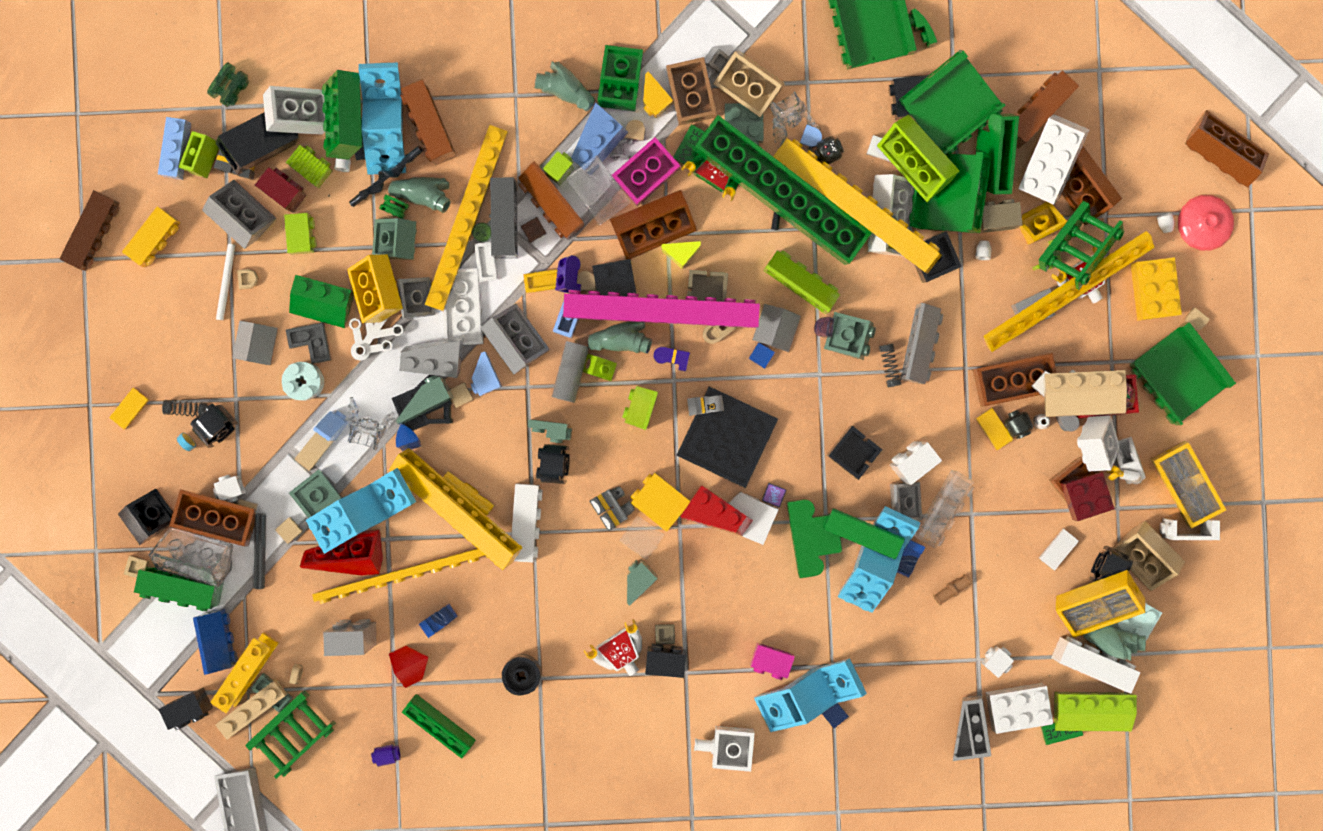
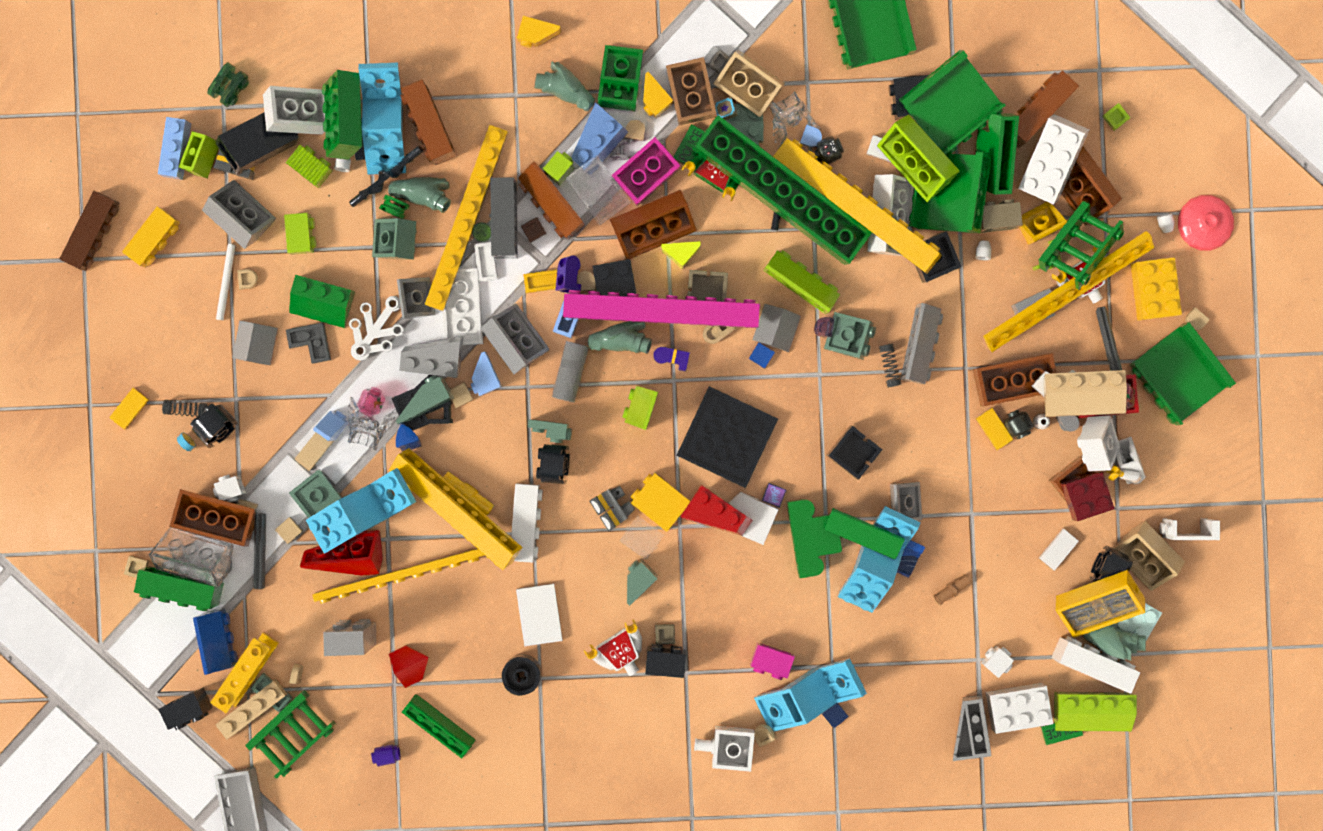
(146, 516): black slope -> none
(284, 192): dark red brick -> none
(295, 389): light aqua brick -> none
(371, 401): none -> clear pink head
(374, 288): yellow brick -> none
(438, 620): leg -> none
(536, 32): none -> yellow slope
(539, 614): none -> white tile
(600, 367): lime bracket -> none
(705, 404): light grey leg -> none
(726, 108): none -> dark tan tile
(764, 735): none -> tan tile
(915, 462): white brick -> none
(919, 23): green slope -> none
(944, 508): clear slope -> none
(1108, 339): none -> dark grey axle
(1116, 116): none -> lime plate
(1188, 484): clear brick -> none
(1227, 149): dark orange slope -> none

